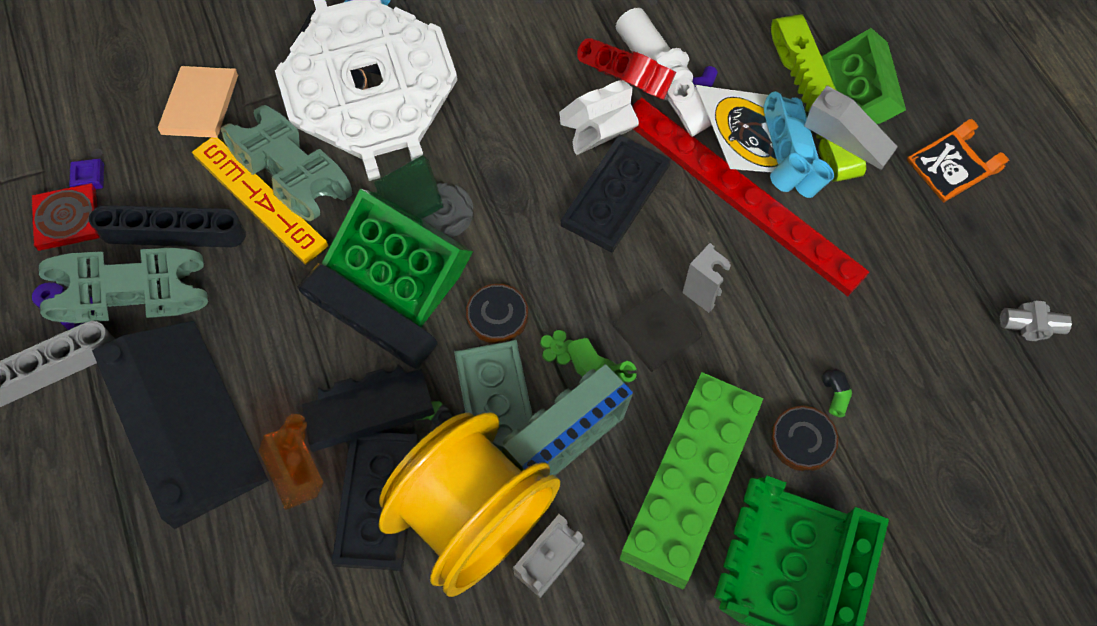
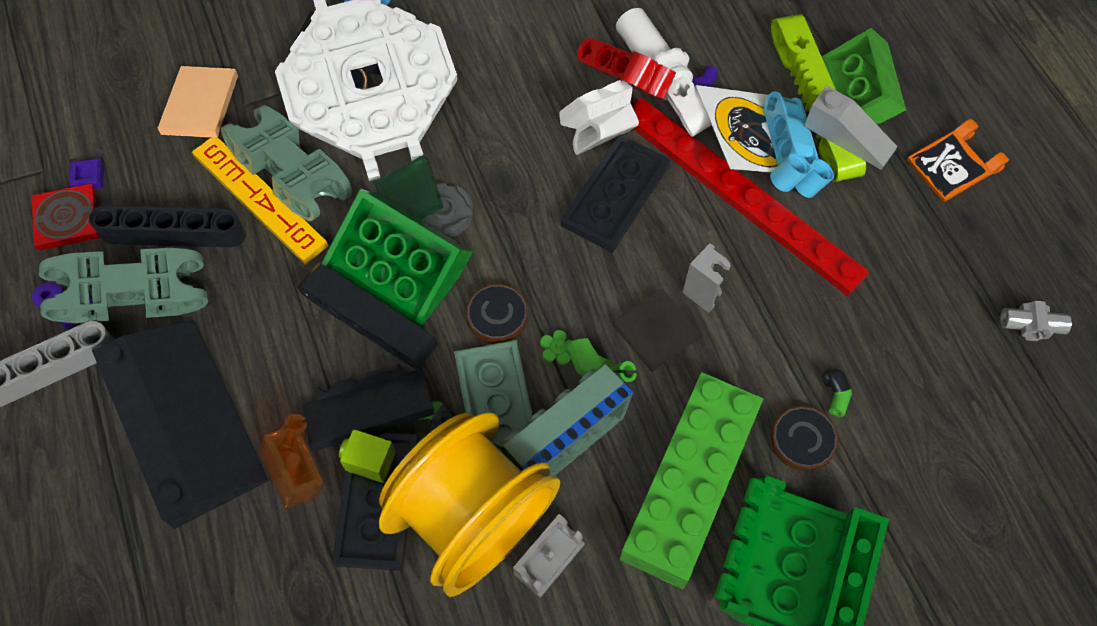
(367, 455): none -> lime brick

